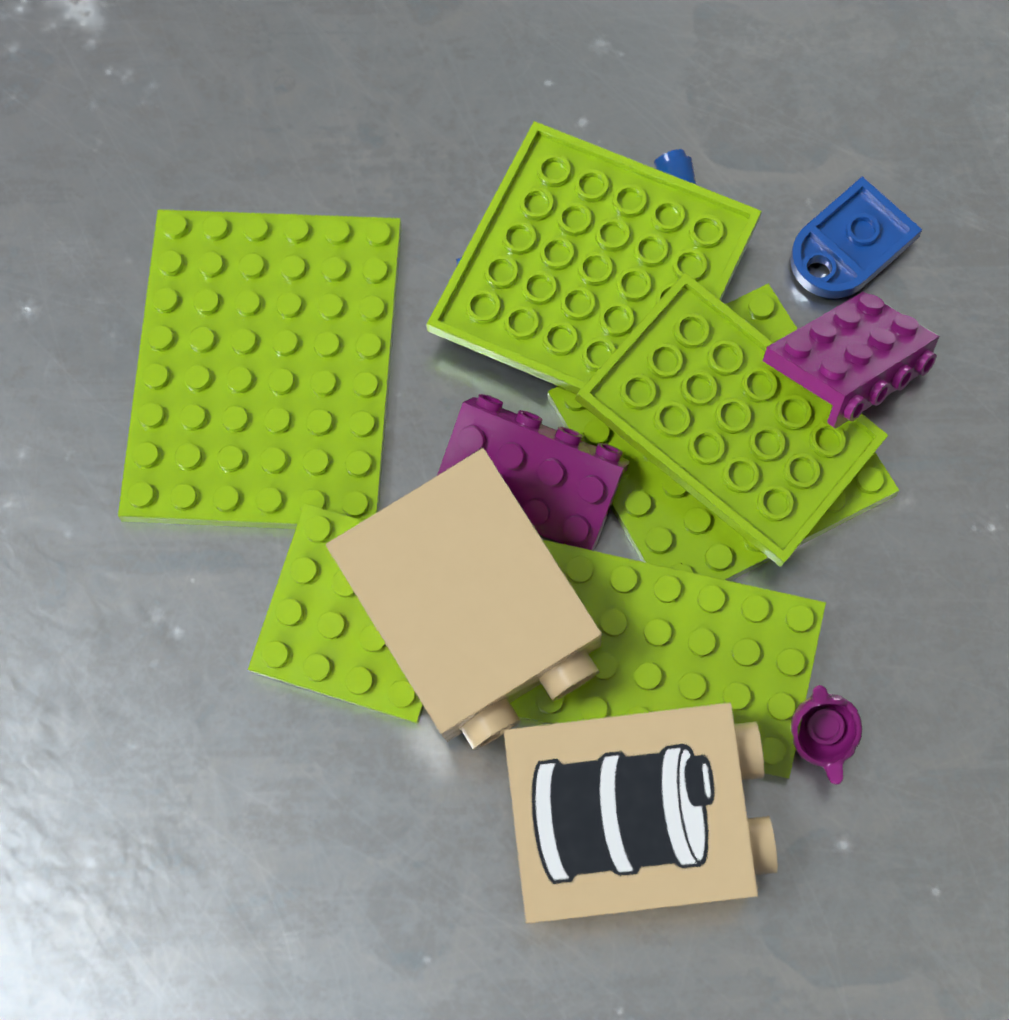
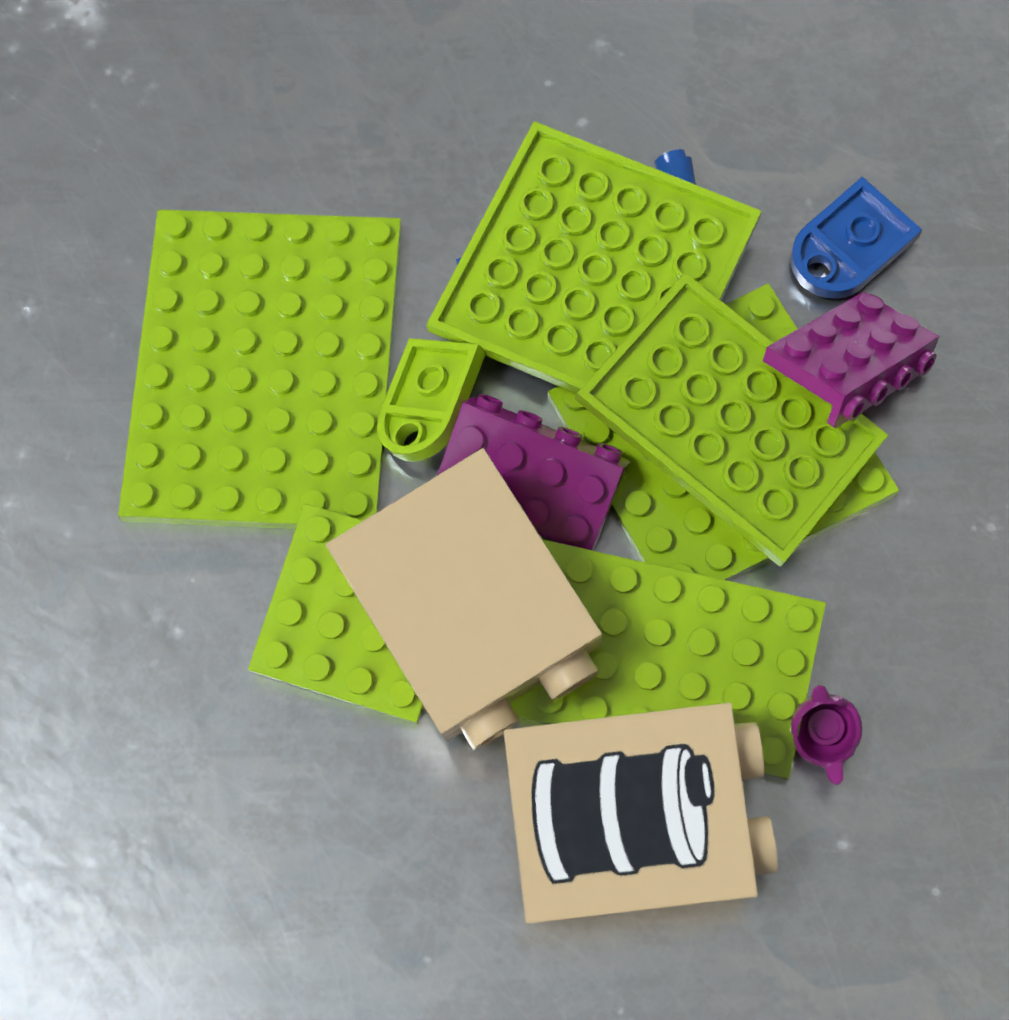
(427, 396): none -> lime plate

